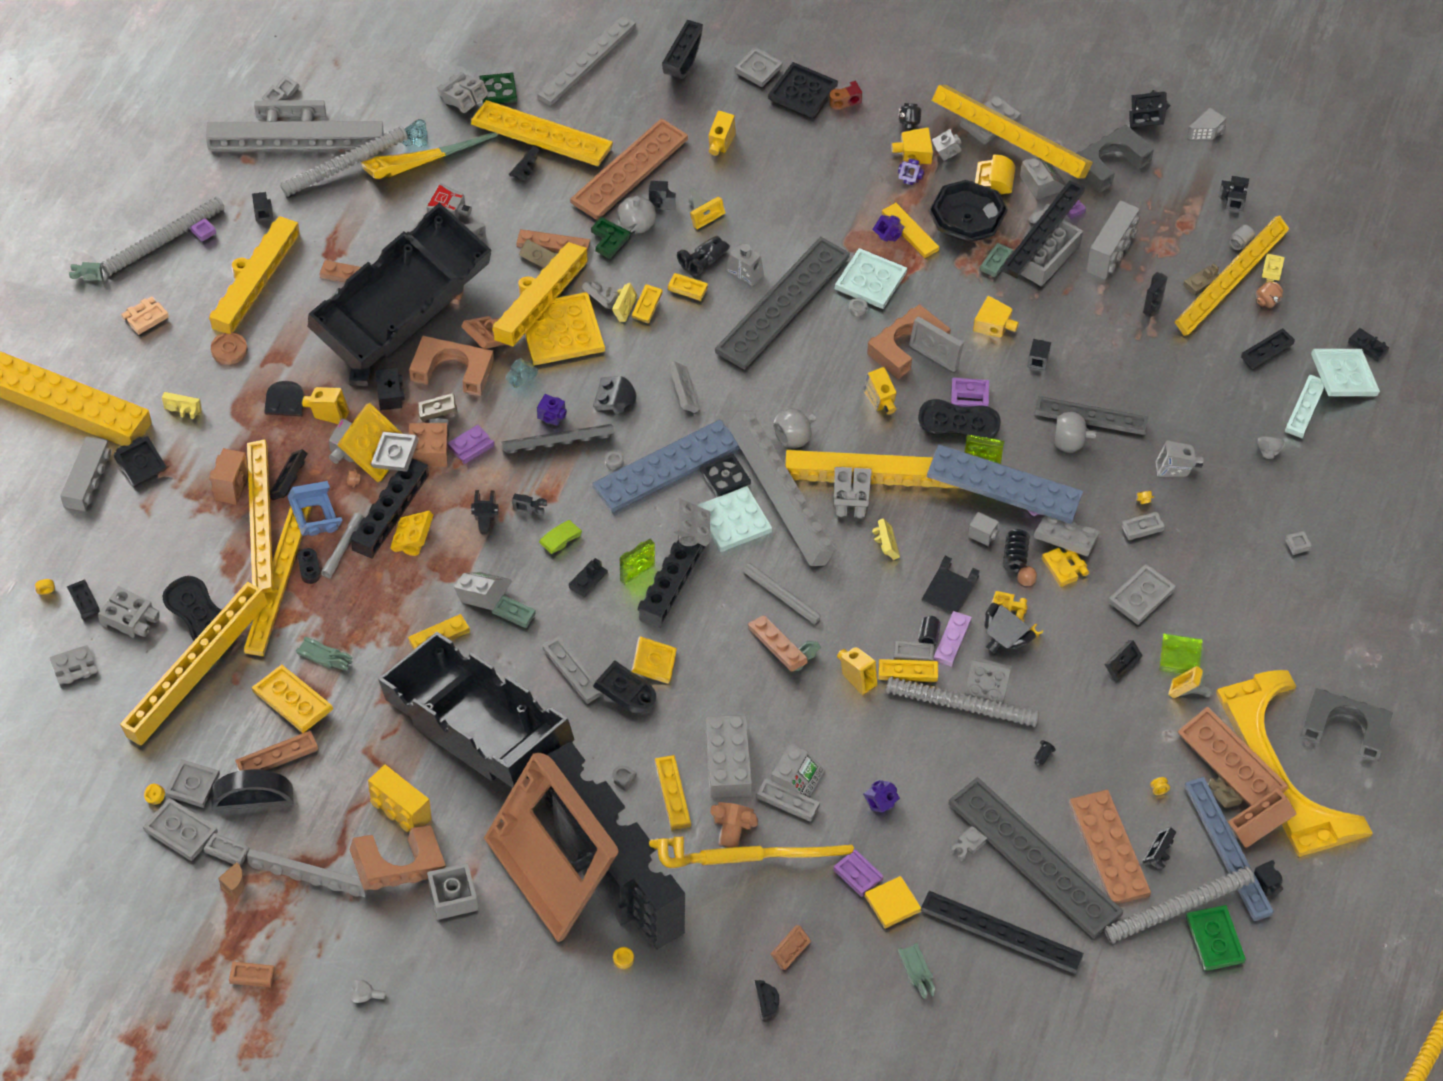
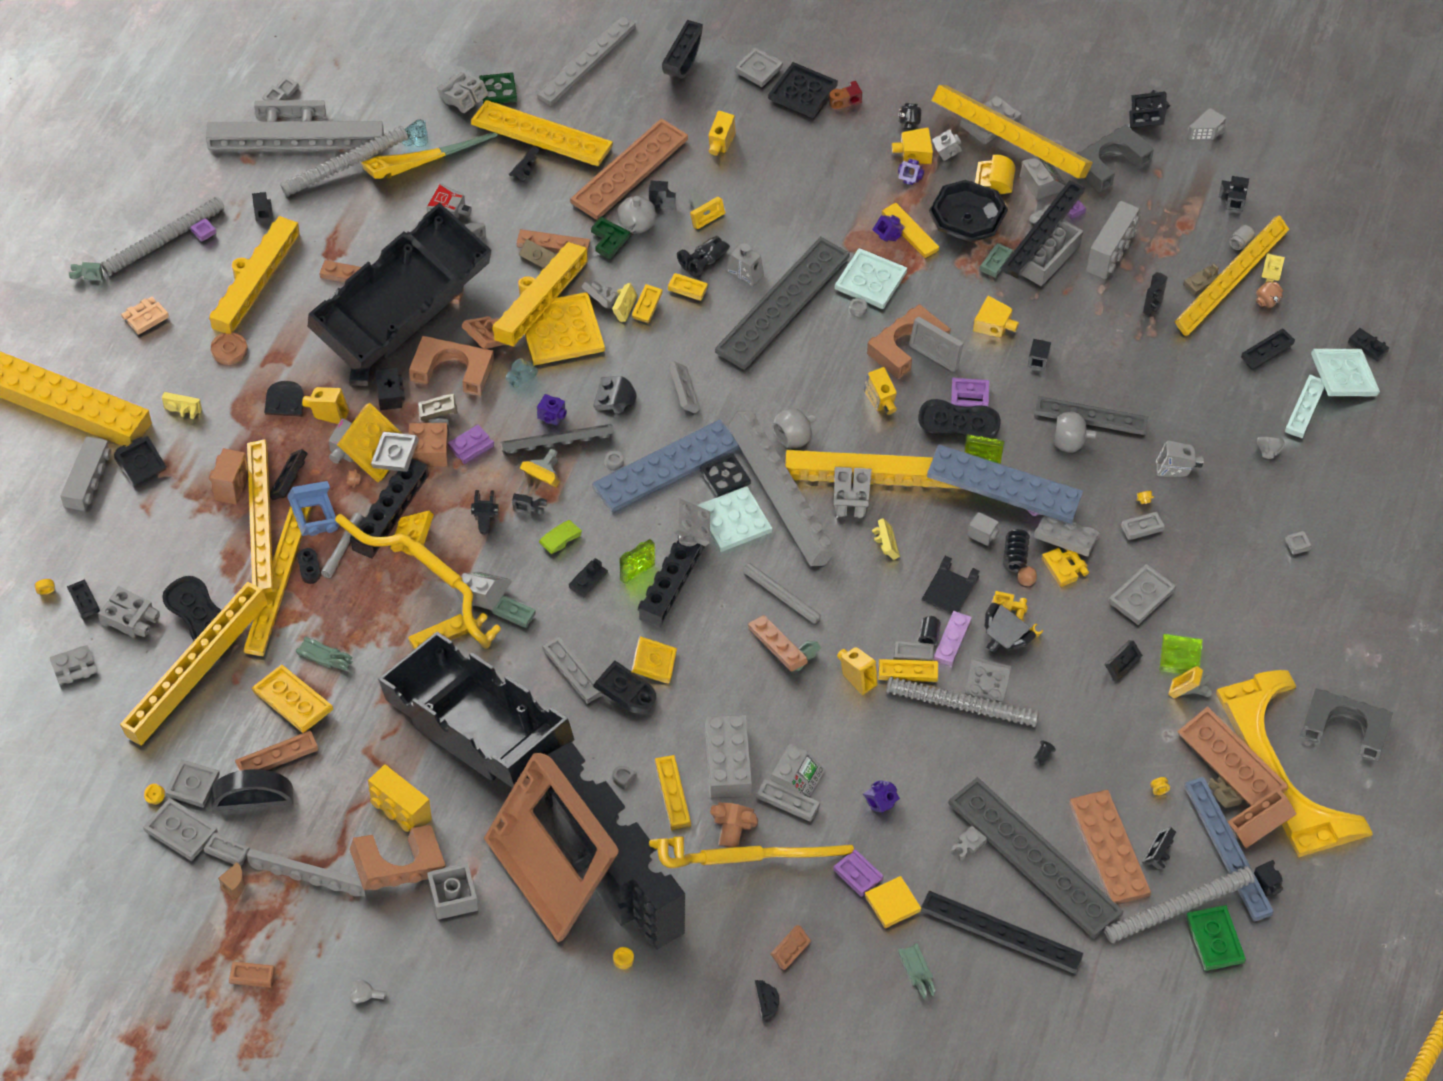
(436, 566): none -> yellow piece
(543, 468): none -> yellow piece

